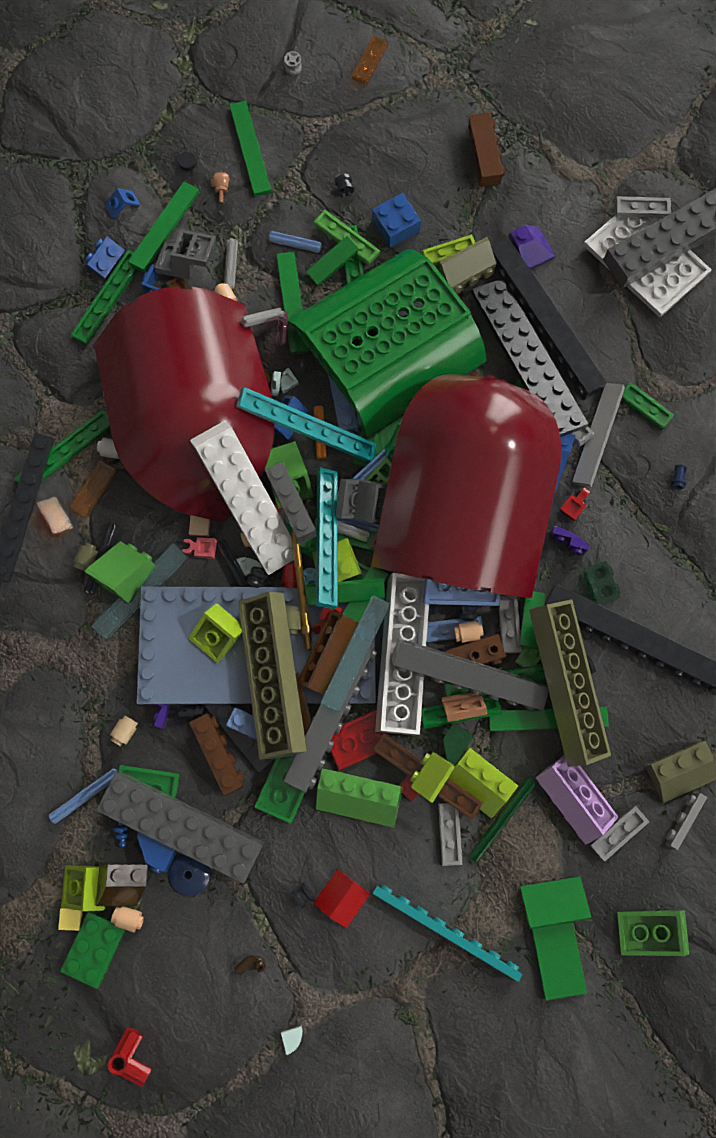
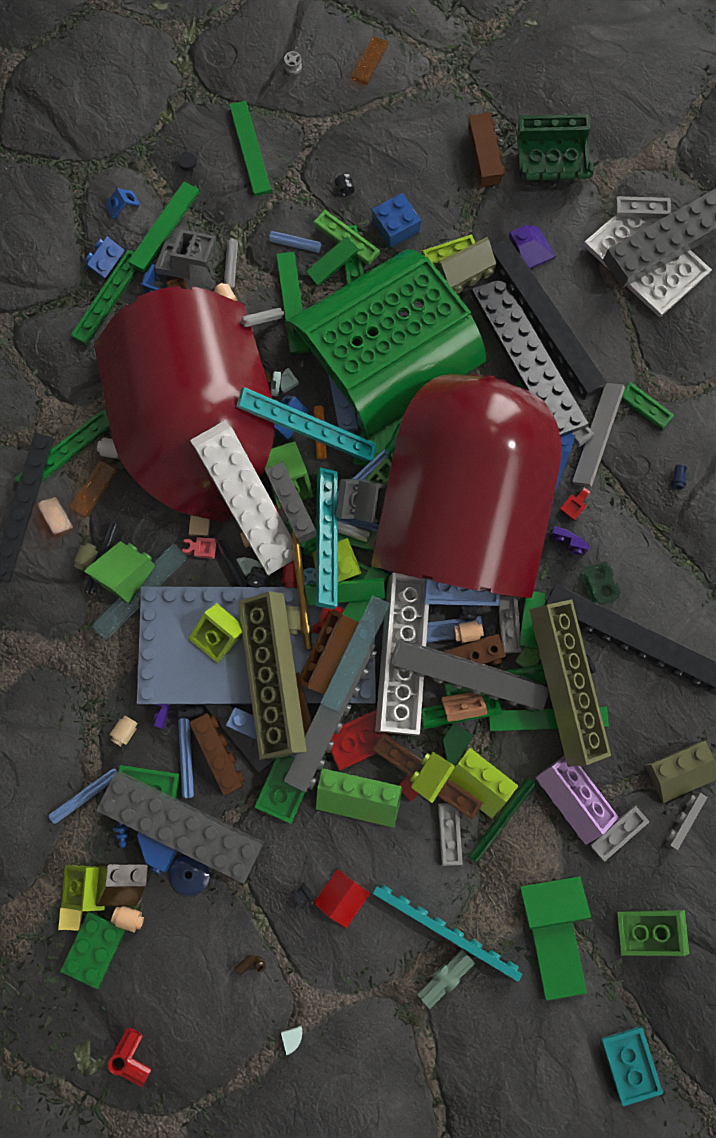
(185, 758): none -> medium blue axle
(220, 183): nougat piece -> none
(282, 328): clear pink piece -> none
(445, 978): none -> sand green piece
(554, 147): none -> dark green slope
(631, 1066): none -> teal plate

